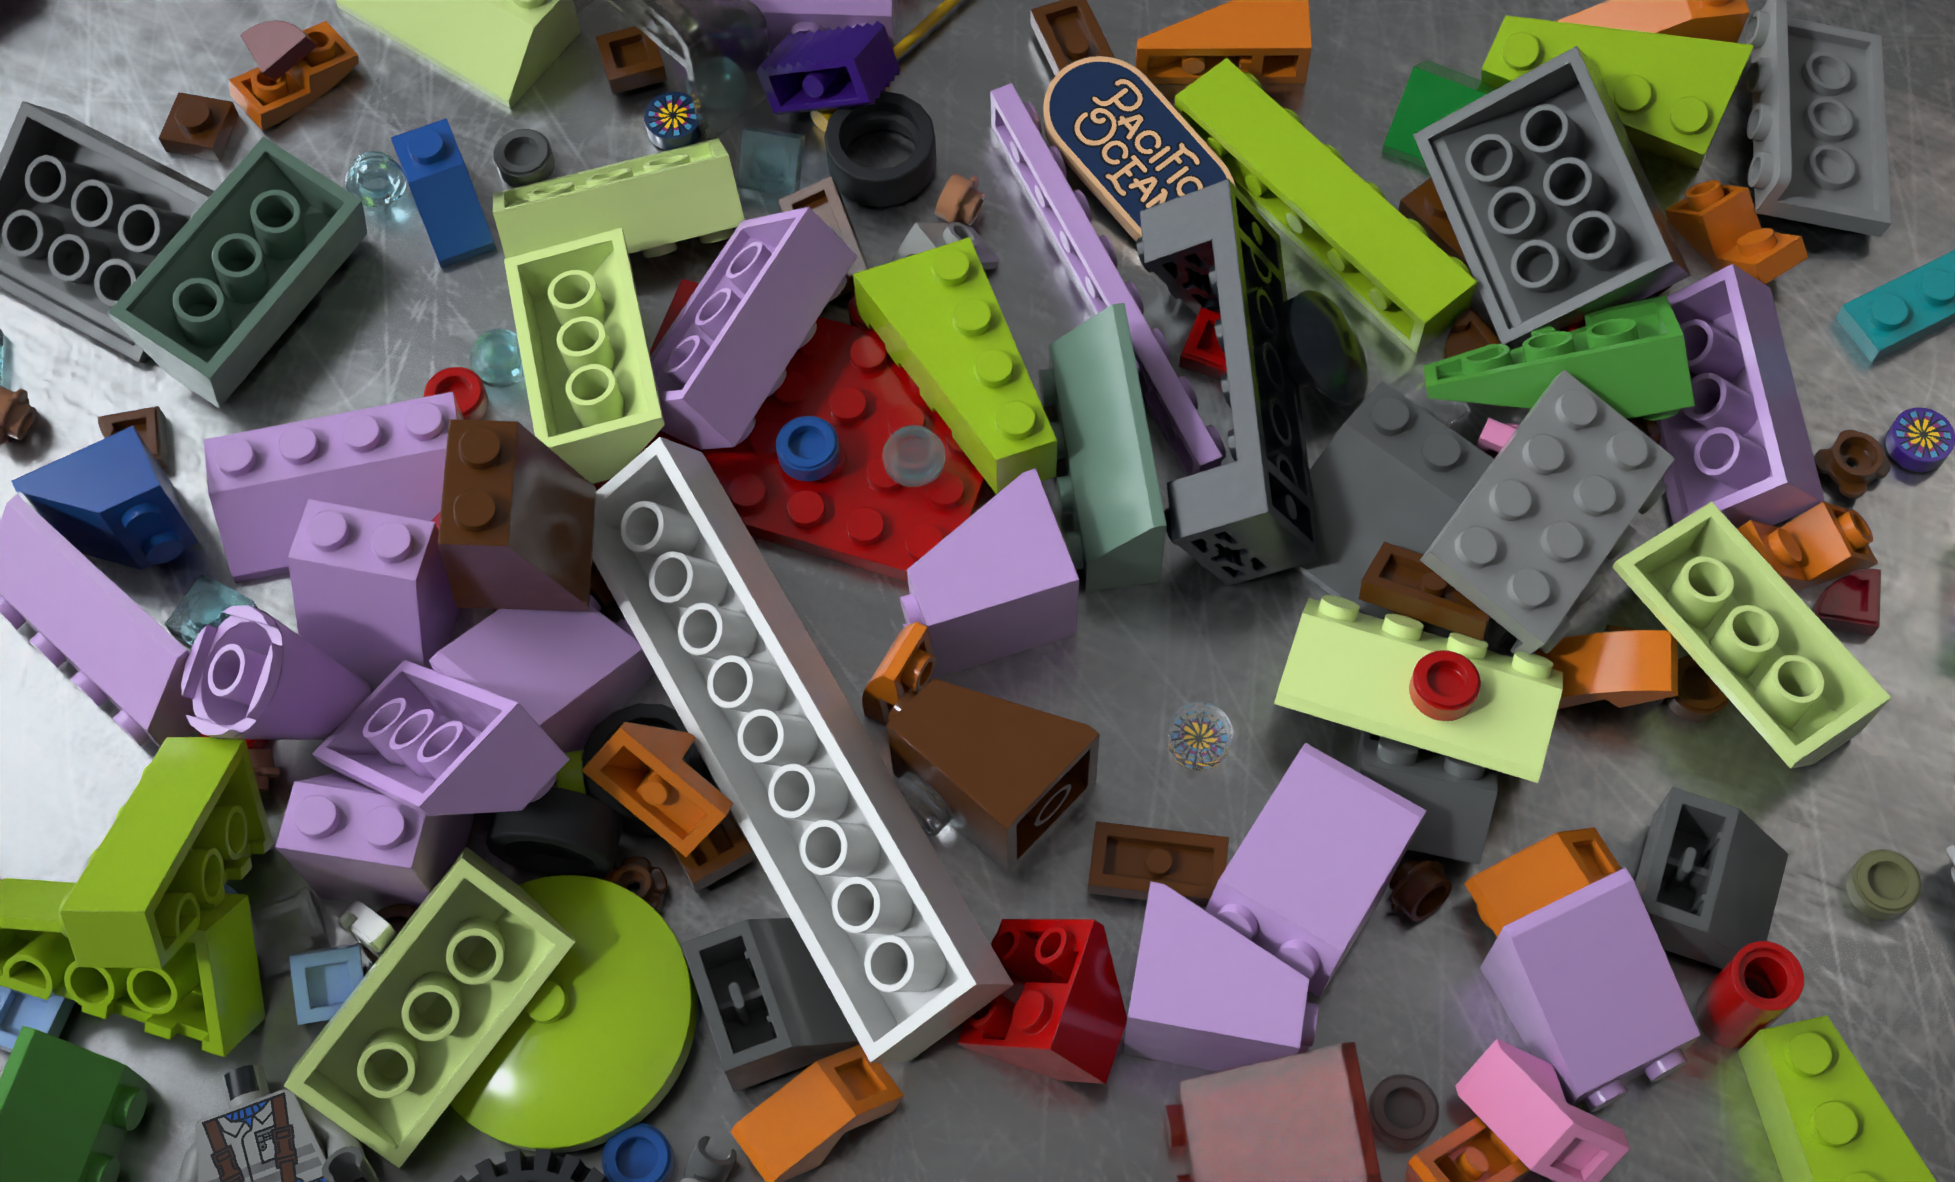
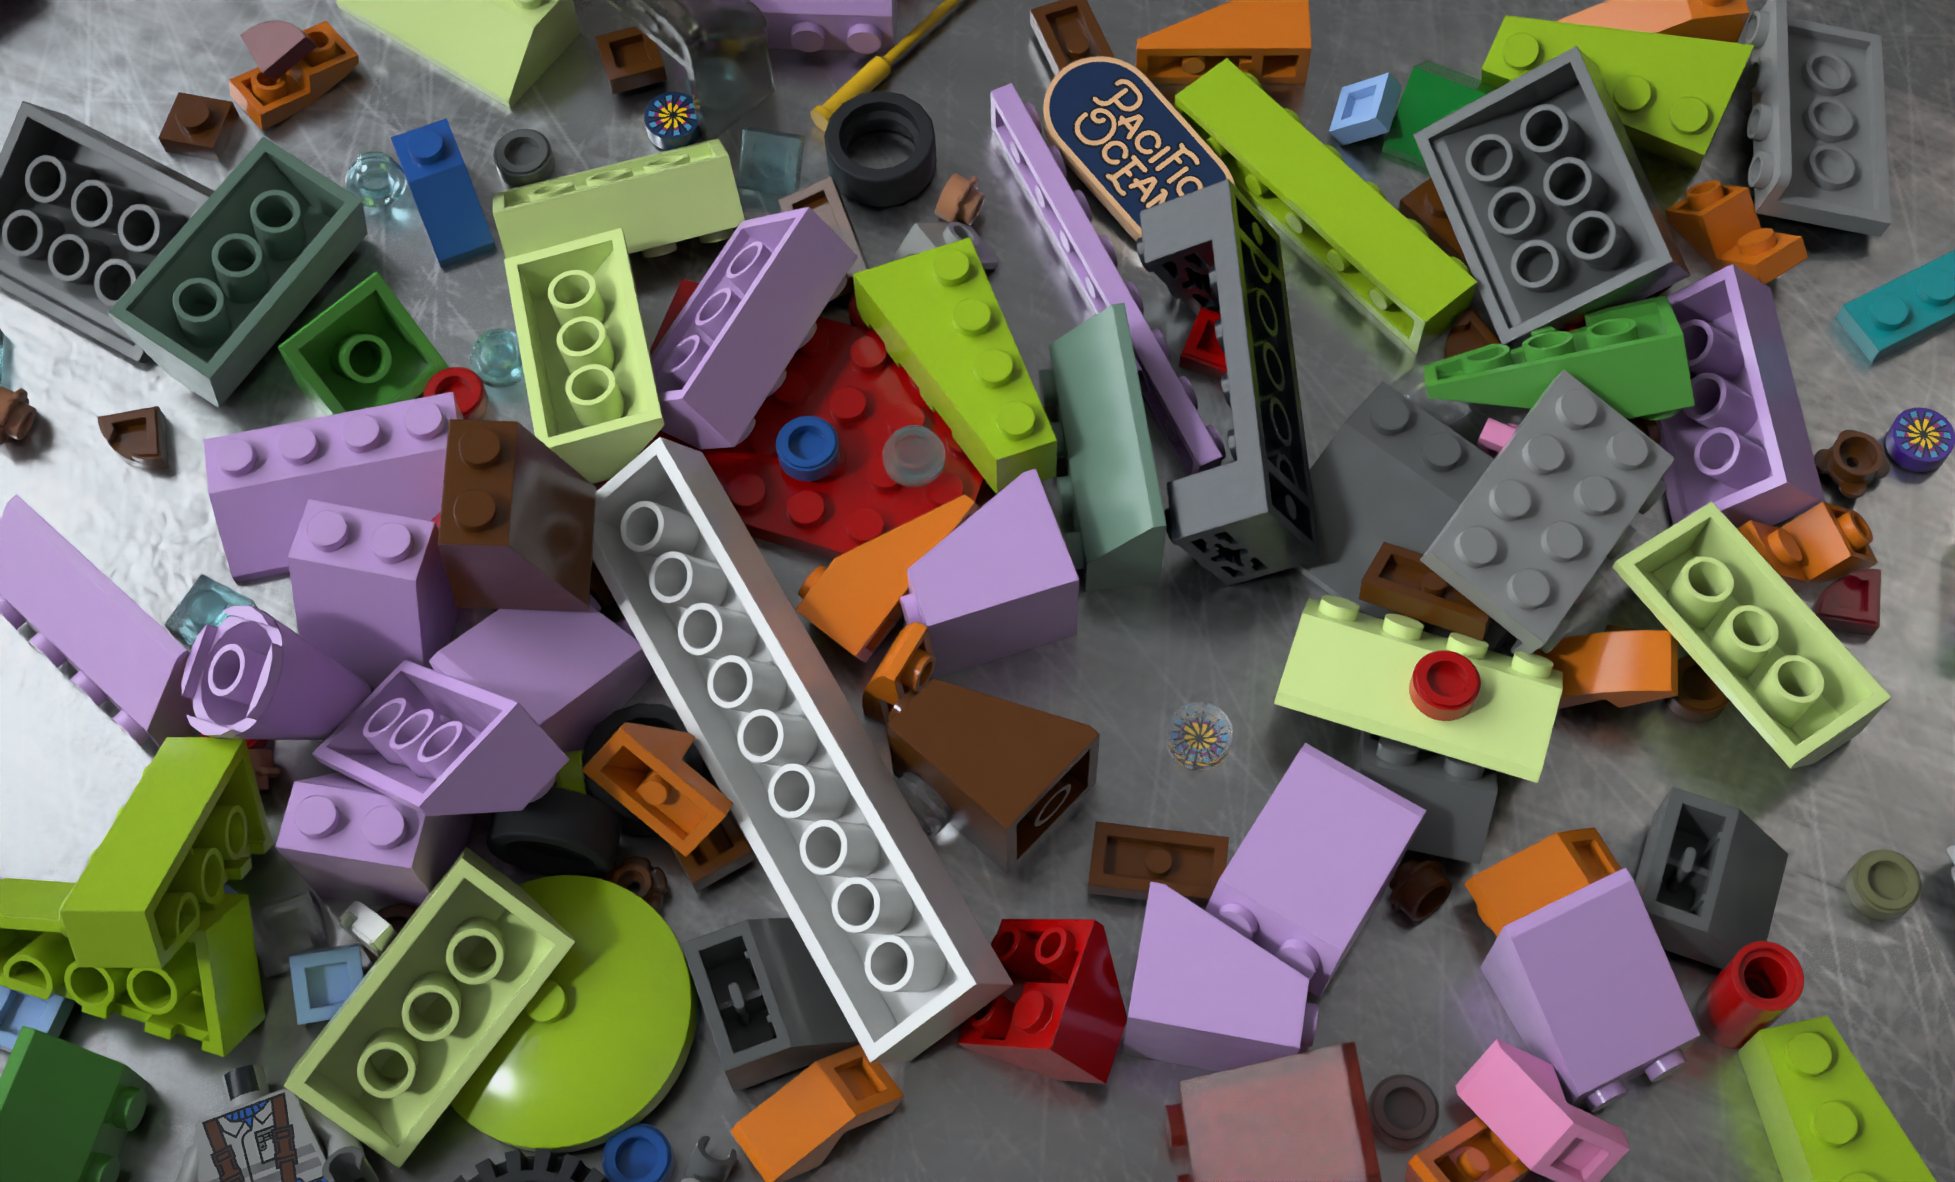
(111, 502): blue slope -> none
(361, 352): none -> bright green slope
(829, 69): dark purple brick -> none
(861, 590): none -> orange slope
(1325, 348): black dish -> none
(1365, 109): none -> light blue plate

